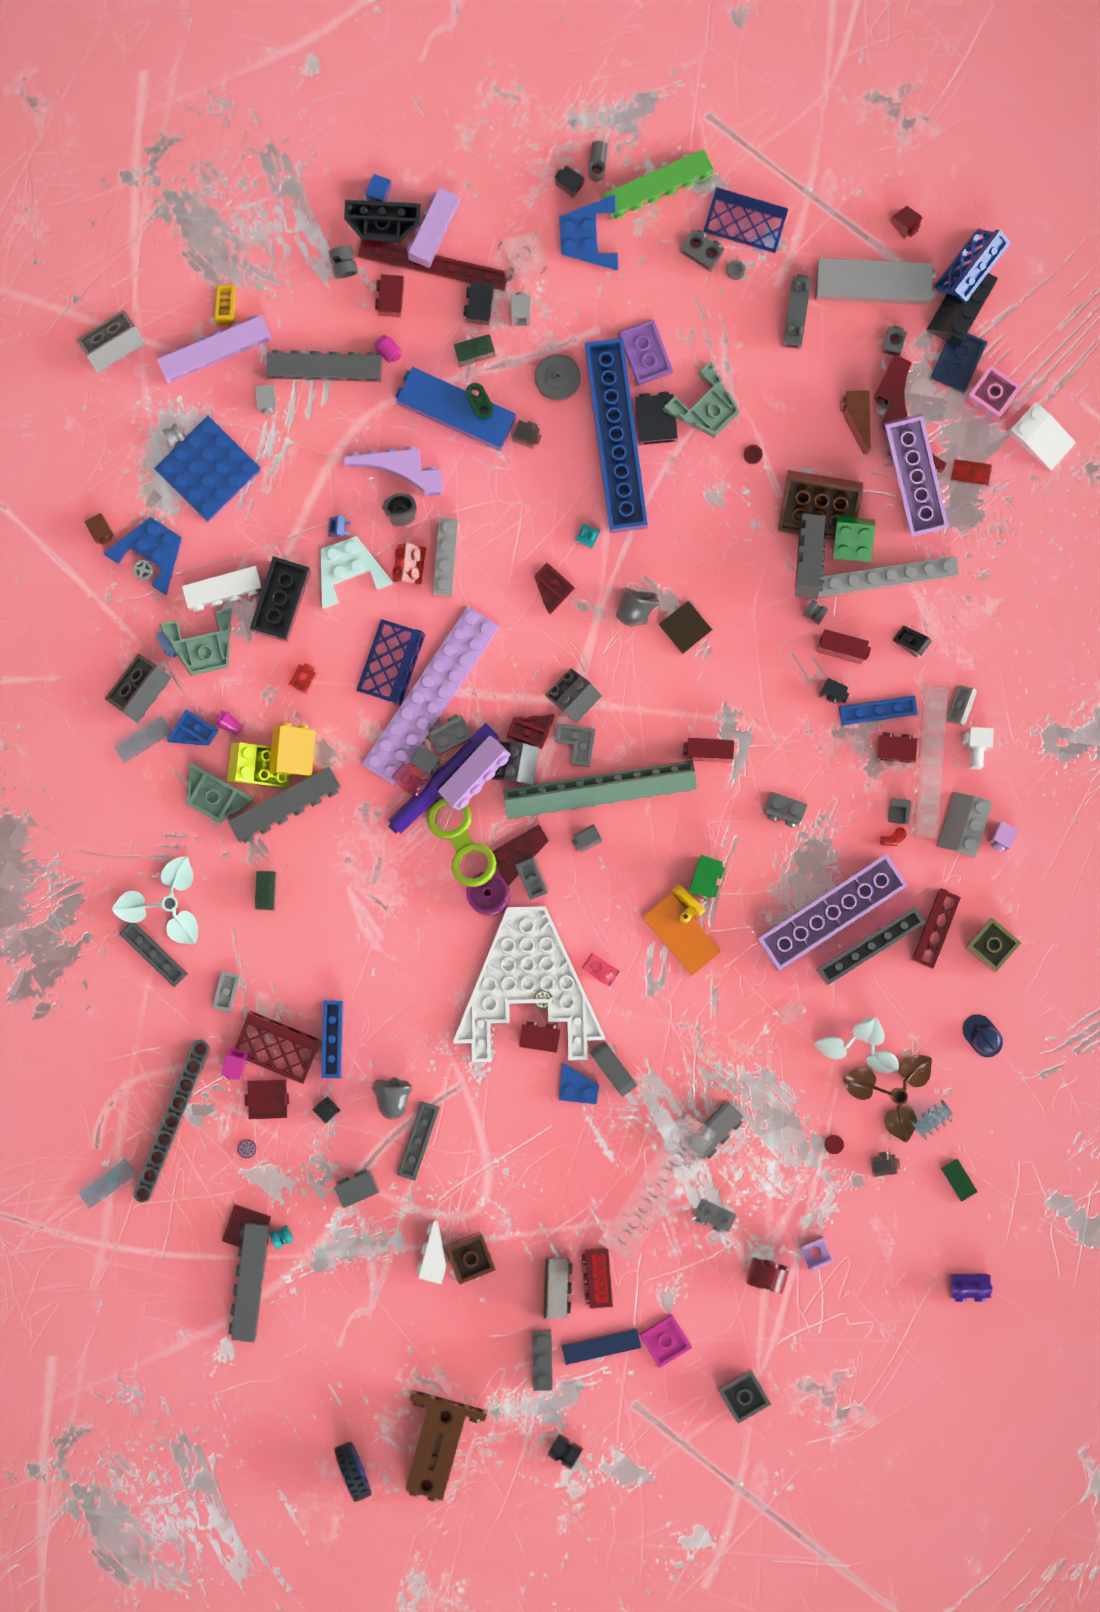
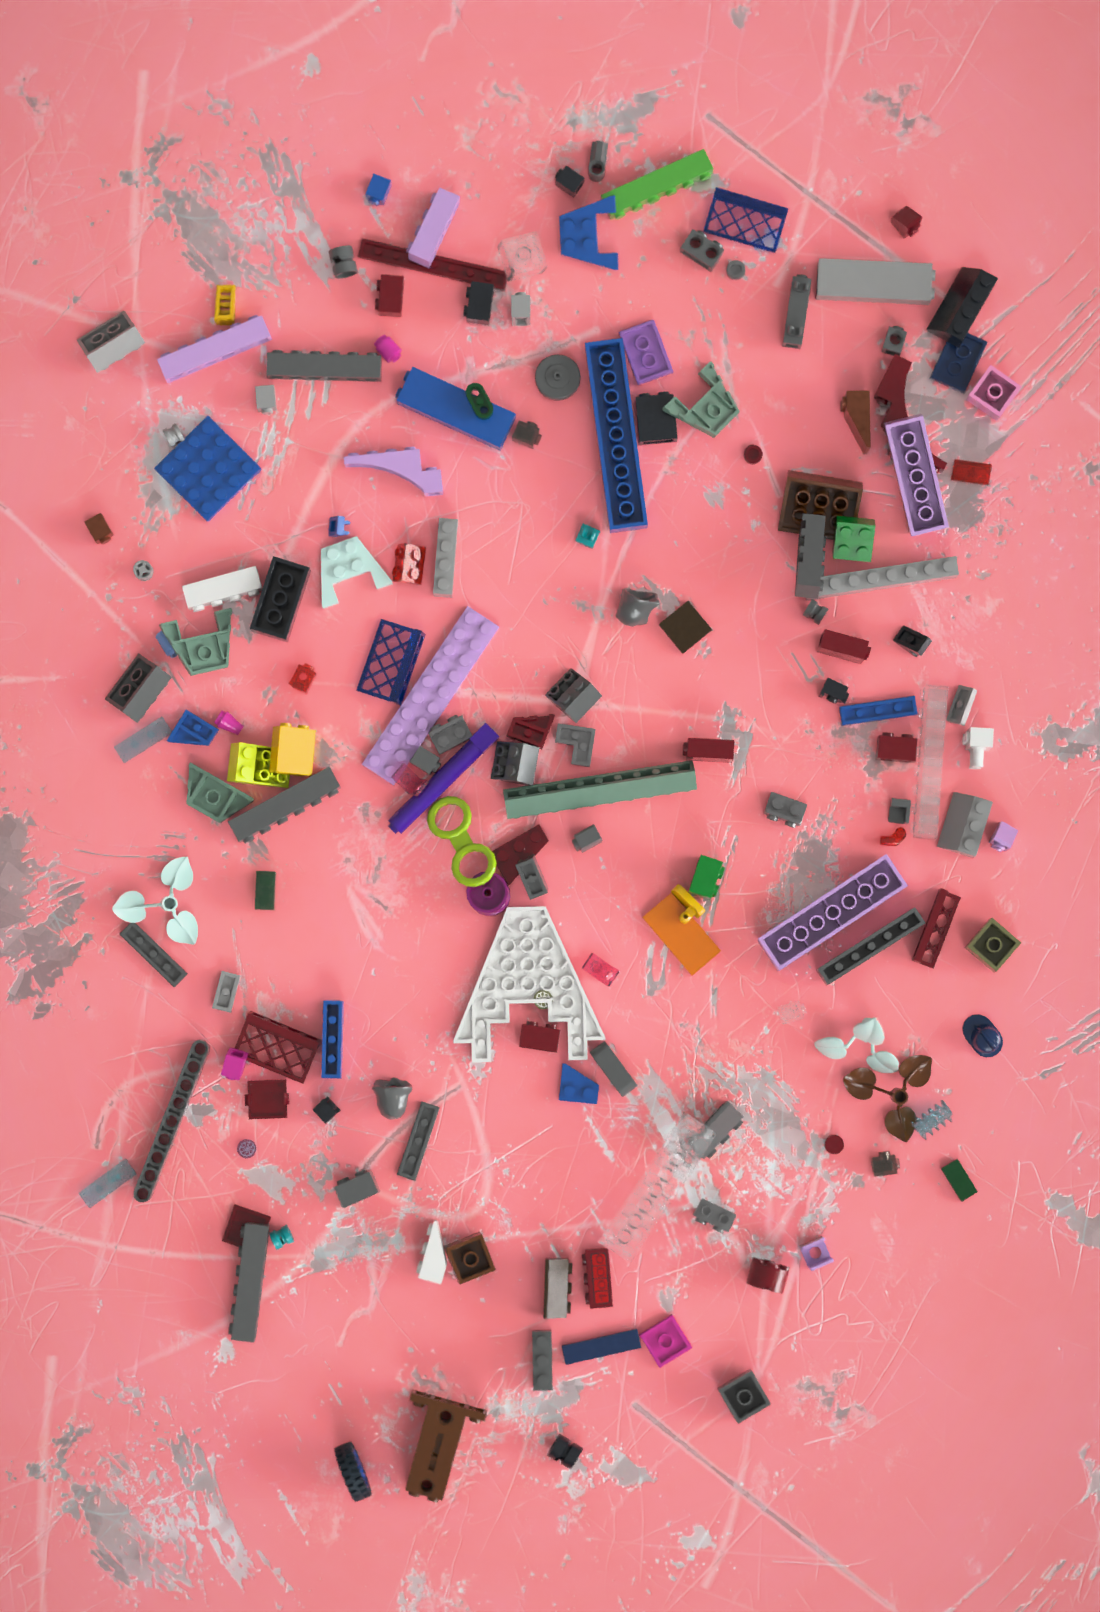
(155, 544): blue wing -> none
(382, 220): black wedge -> none
(400, 509): dark grey helmet -> none
(474, 350): clear green brick -> none
(474, 773): lavender brick -> none
(552, 587): dark red wing -> none
(970, 1286): dark purple brick -> none
(975, 271): blue fence -> none
(1042, 436): white slope -> none

